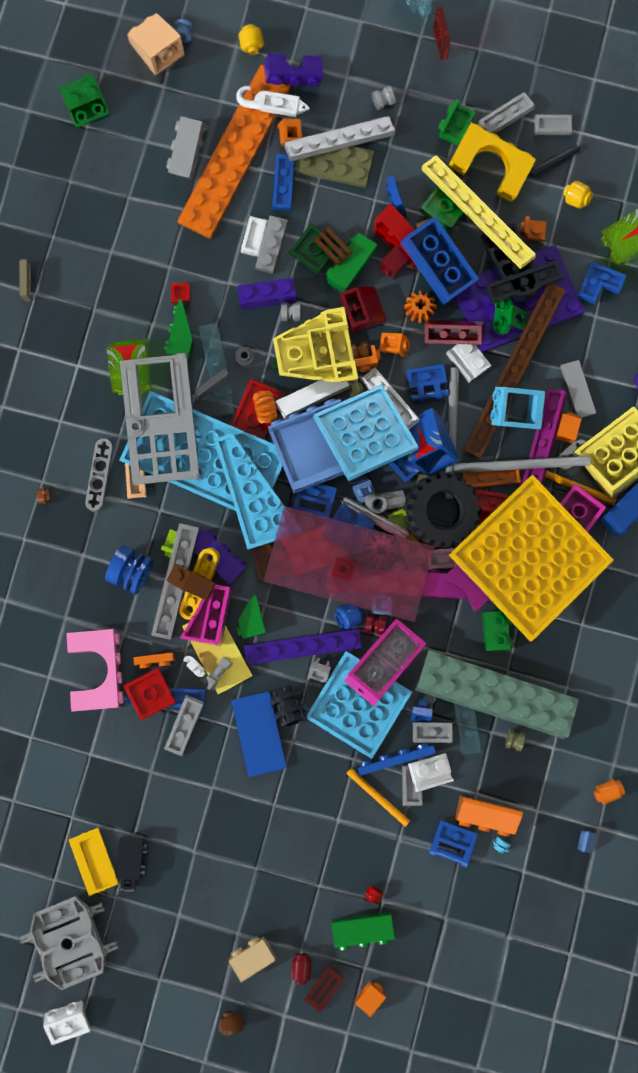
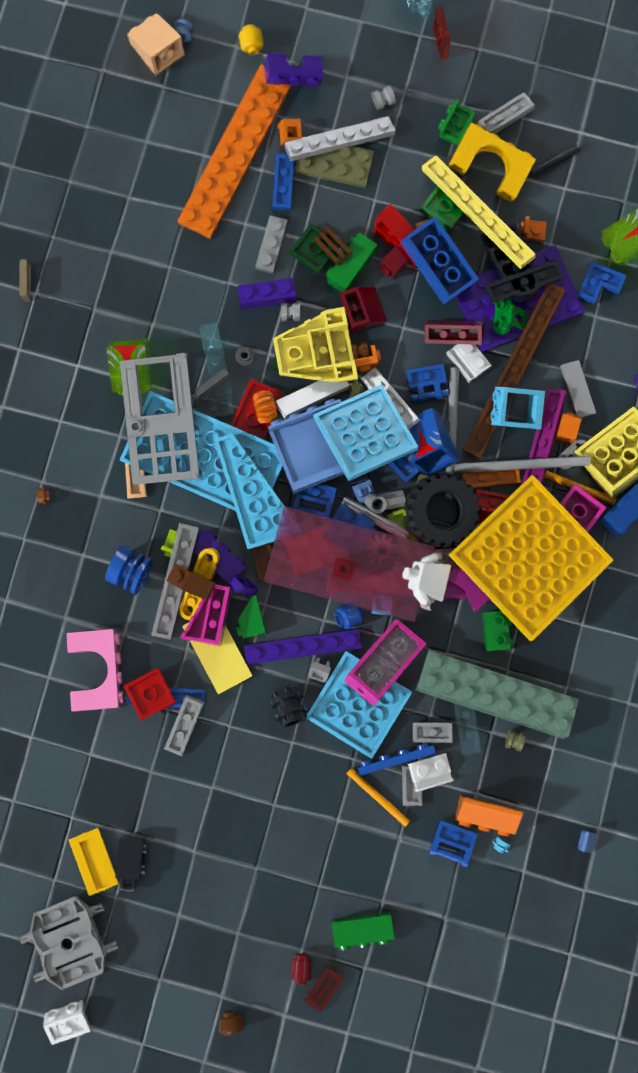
(84, 100): green slope -> none
(99, 475): light grey beam -> none
(162, 659): orange plate -> none
(180, 291): red plate -> none
(180, 334): green slope -> none
(186, 147): light grey wedge -> none
(194, 666): white piece -> none
(214, 677): light grey piece -> none
(243, 585): none -> dark purple plate
(252, 958): tan brick -> none
(254, 236): white tile -> none
(258, 734): blue tile -> none
(273, 102): white plate -> none
(370, 998): orange brick -> none
(373, 894): red plate -> none
(375, 624): dark red wheel -> none
(394, 343): orange bracket -> none
(395, 196): blue plate -> none
(421, 713): blue tile -> none
(427, 306): orange gear -> none
(428, 579): none -> white torso
(553, 124): light grey tile -> none
(578, 194): yellow head -> none
(609, 791): orange brick -> none

